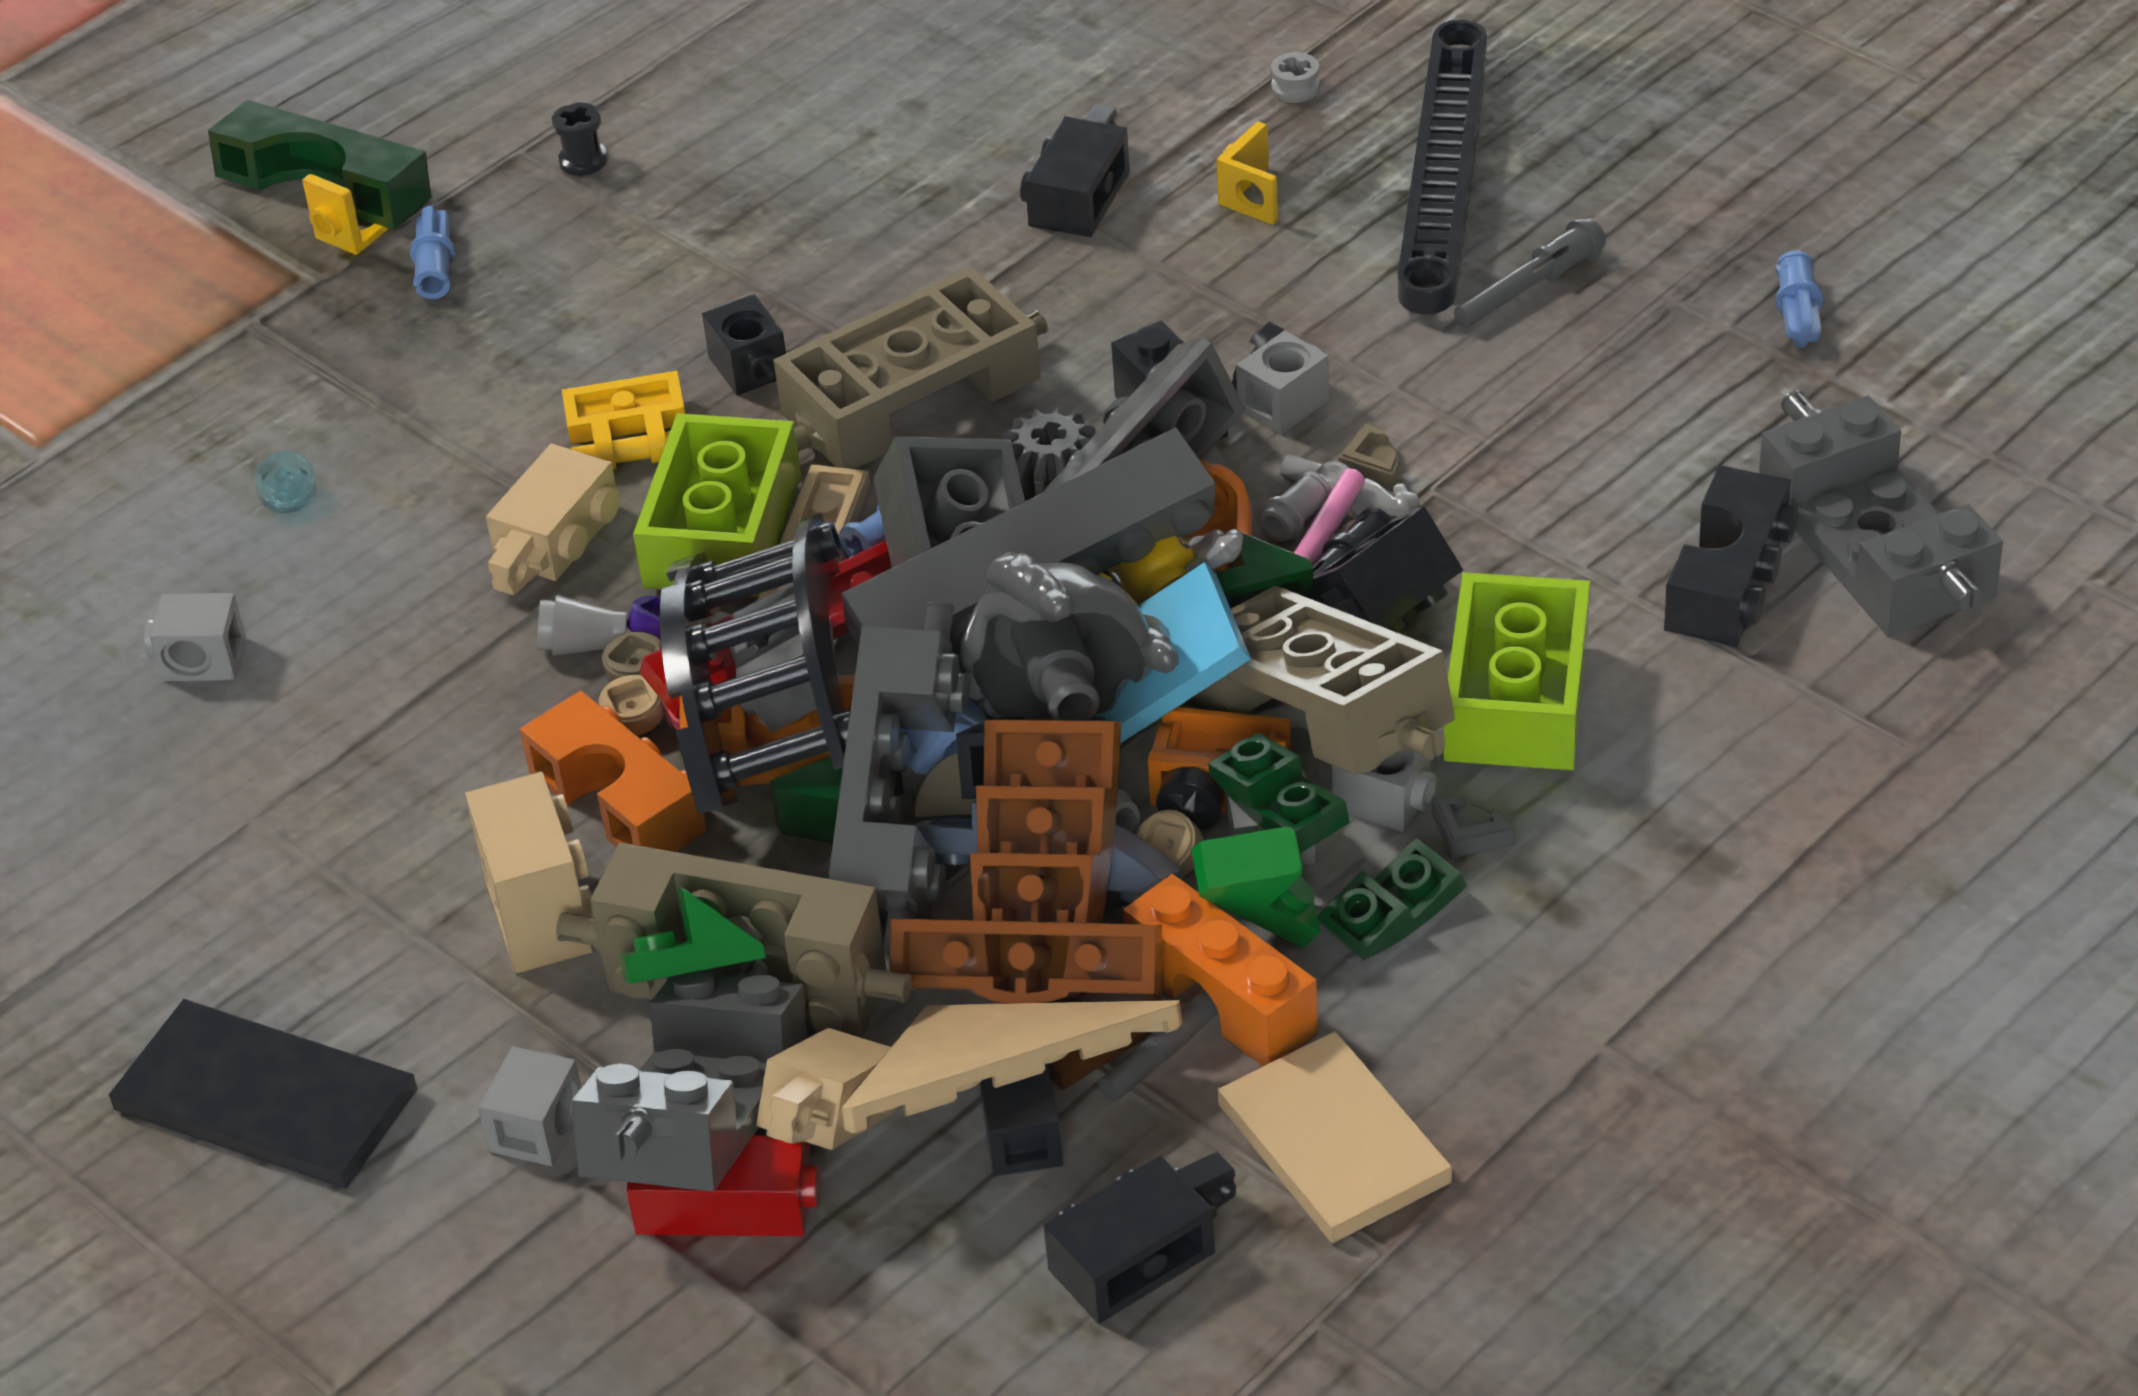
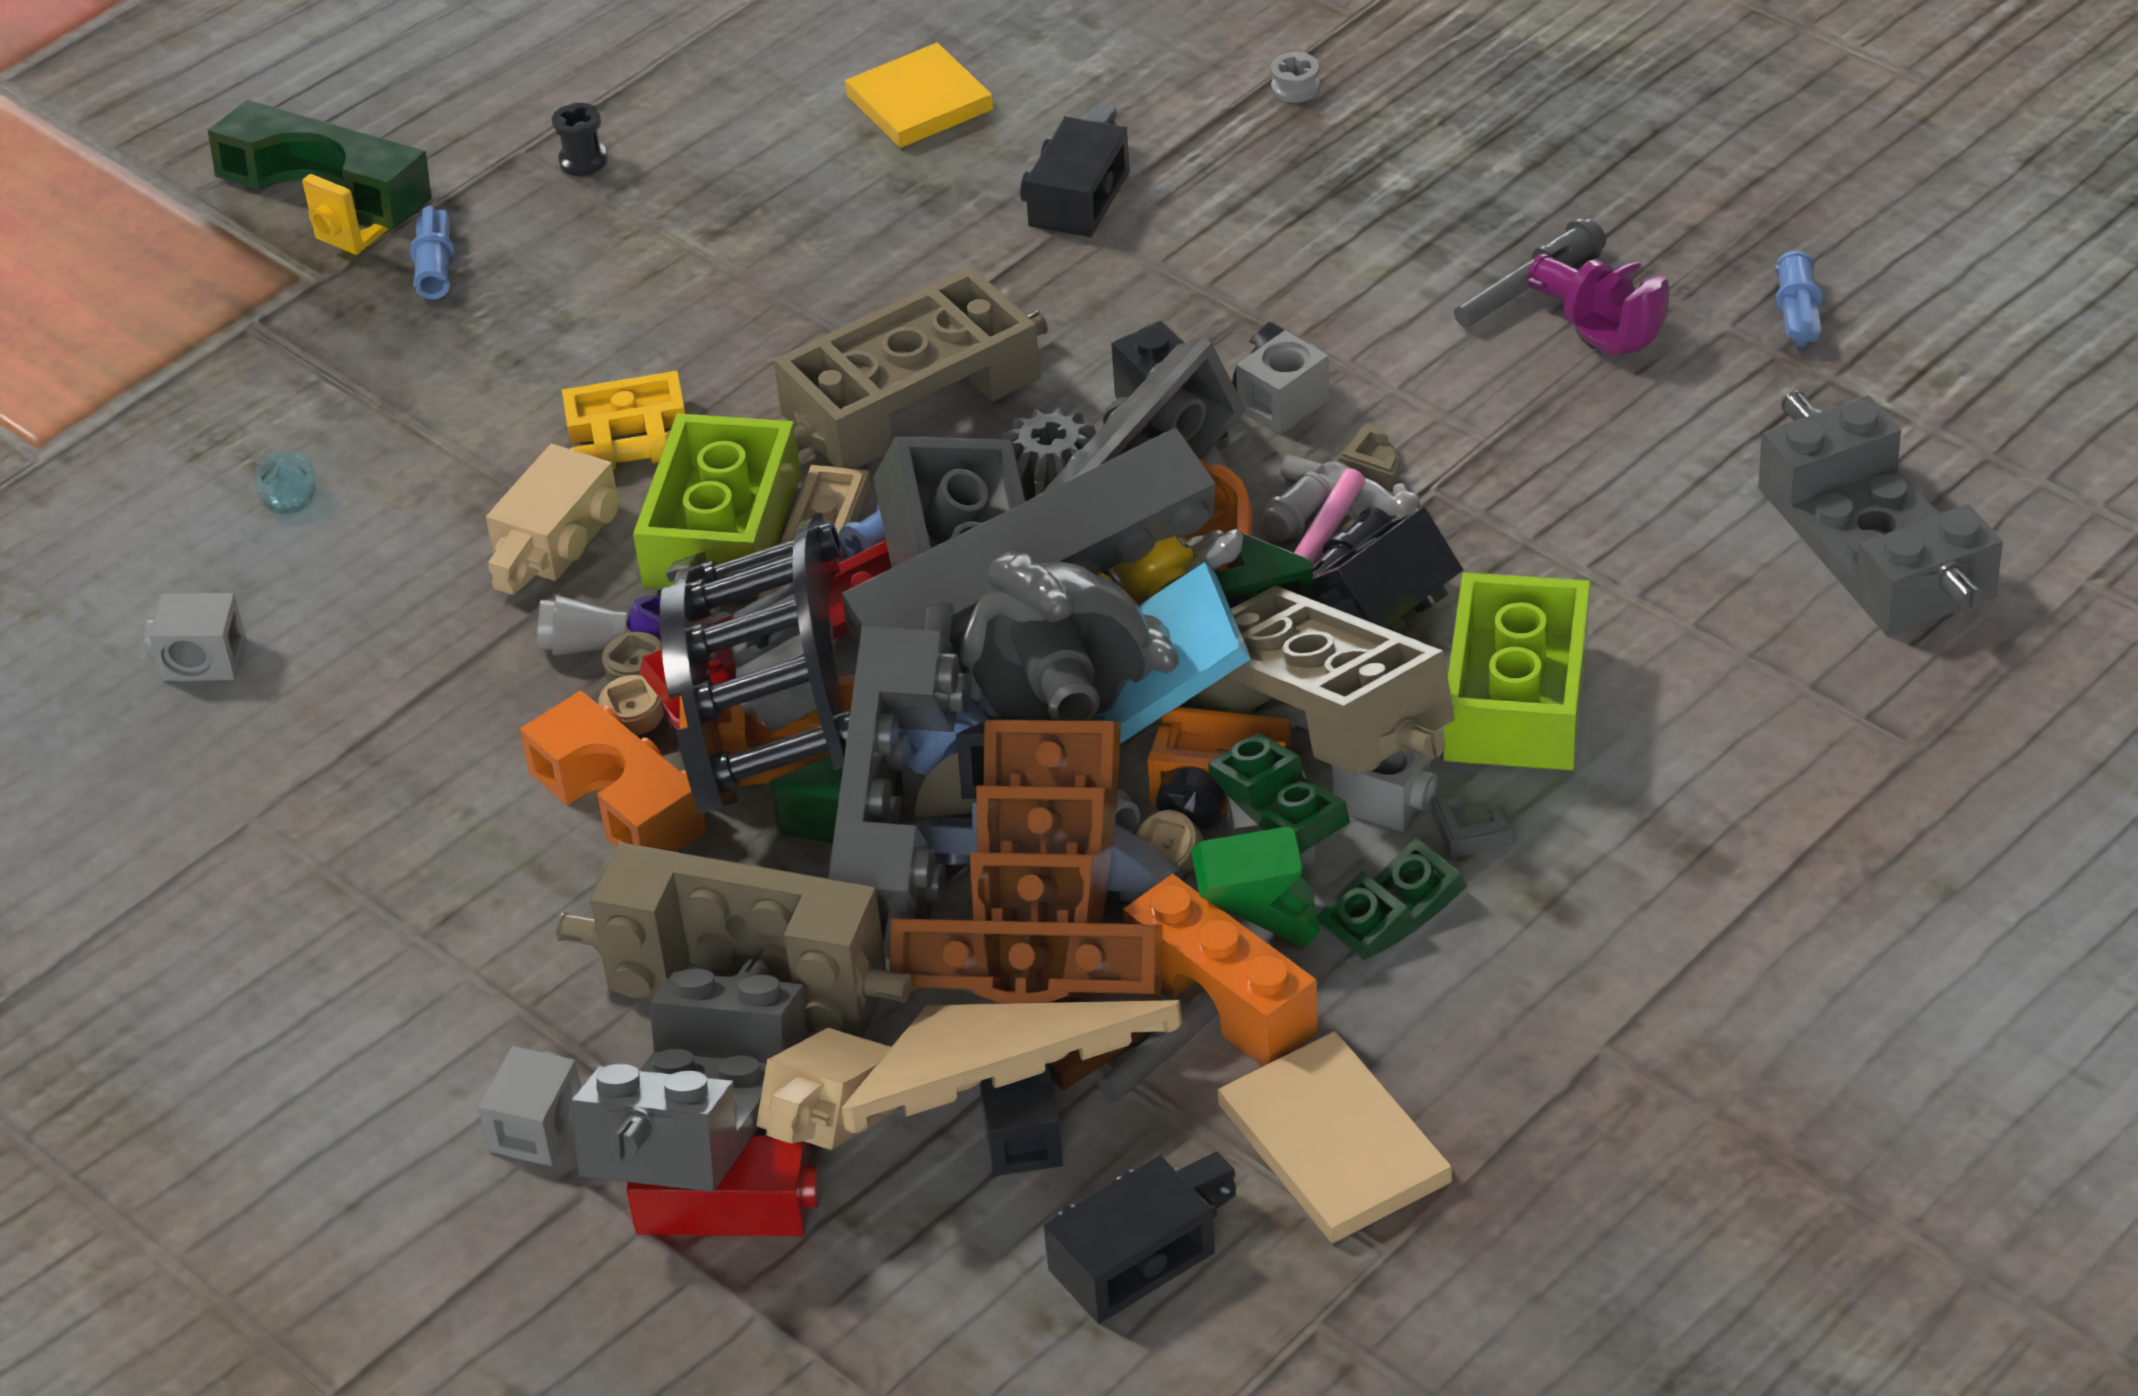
(264, 1093): black tile -> none
(530, 868): tan brick -> none
(709, 944): green slope -> none
(743, 343): black brick -> none
(919, 95): none -> yellow tile
(1243, 165): yellow bracket -> none
(1443, 167): black gear -> none
(1604, 302): none -> magenta piece
(1721, 581): black arch -> none

